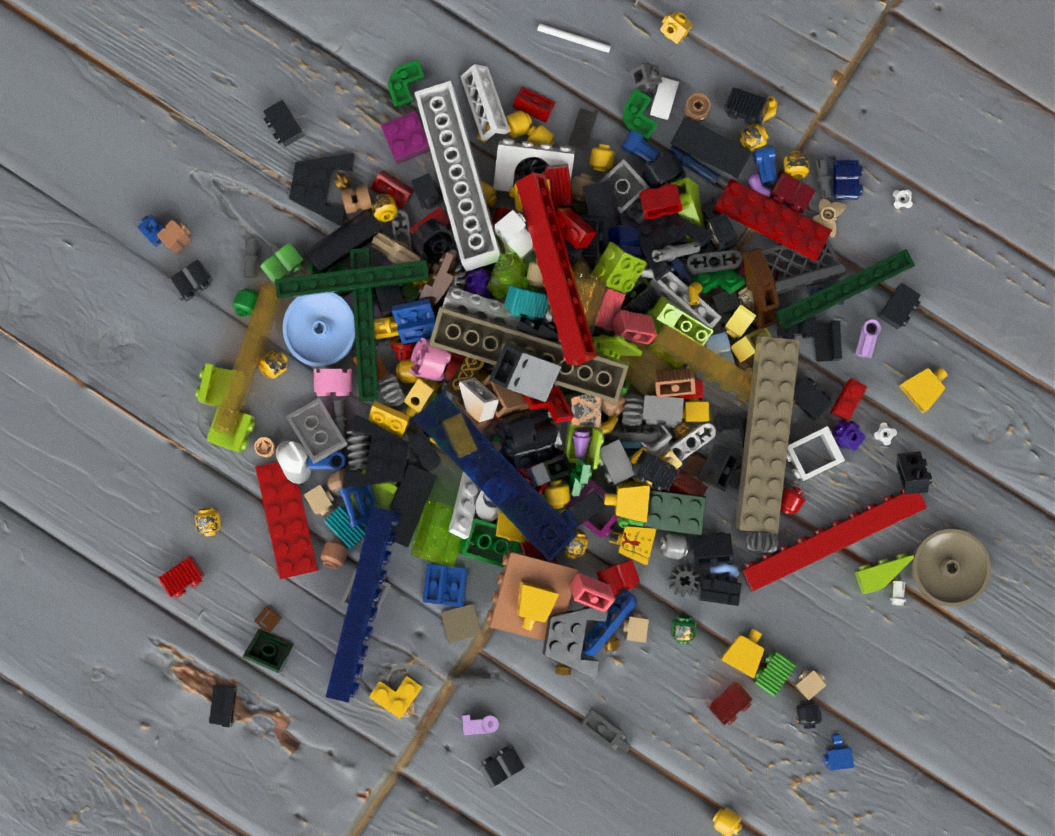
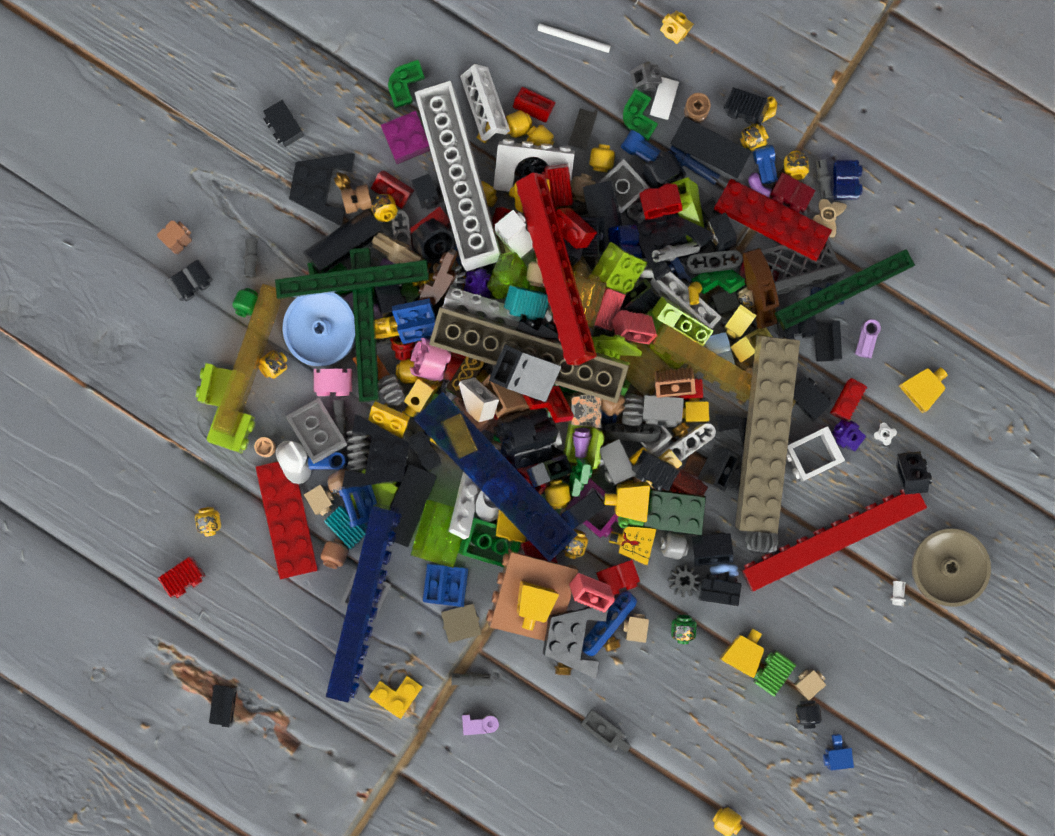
(150, 228): blue brick -> none
(267, 619): reddish brown tile -> none
(268, 651): dark green slope -> none
(283, 263): bright green brick -> none
(501, 767): black brick -> none
(608, 426): yellow arm -> none
(631, 445): medium azure plate -> none
(730, 703): clear red brick -> none
(792, 500): red head -> none
(878, 576): lime slope -> none
(899, 306): black brick -> none
(906, 194): white plate -> none

